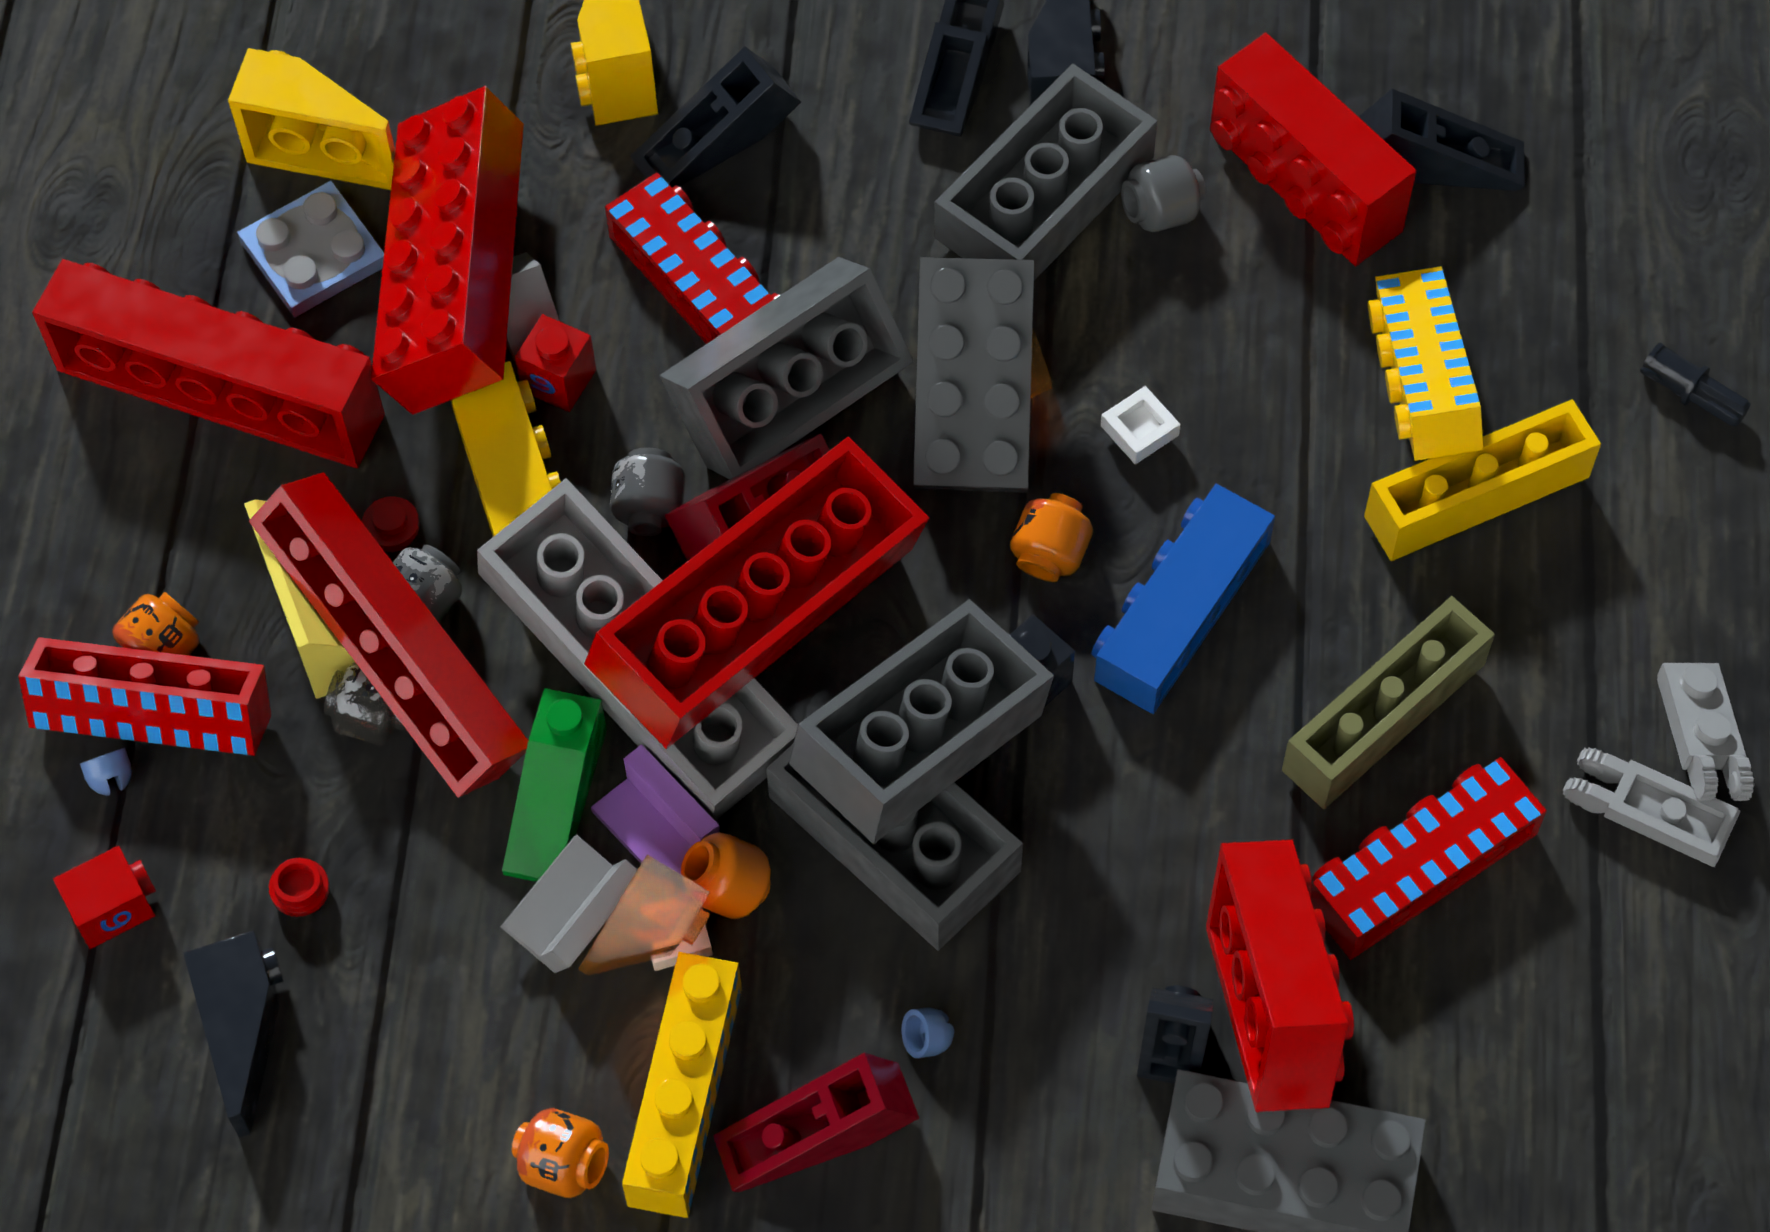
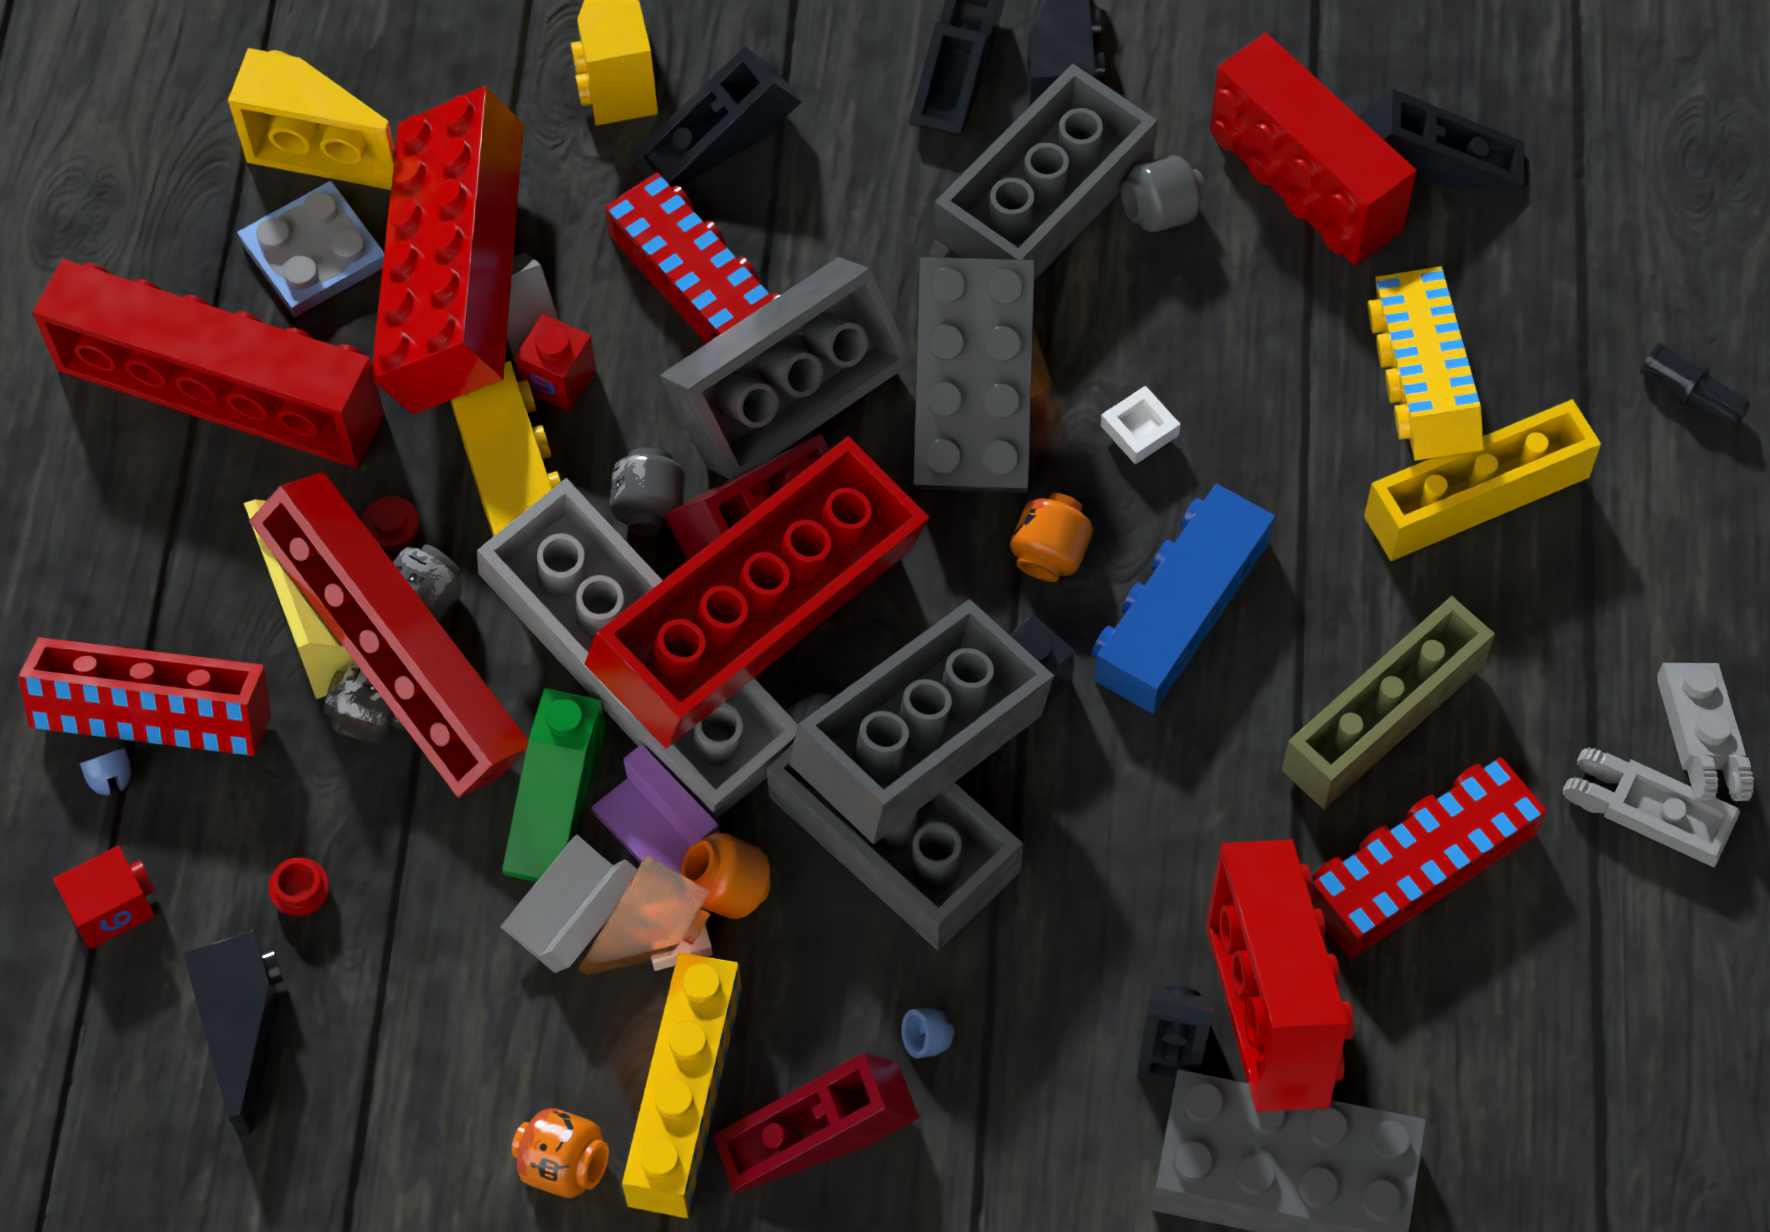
(157, 626): orange head -> none

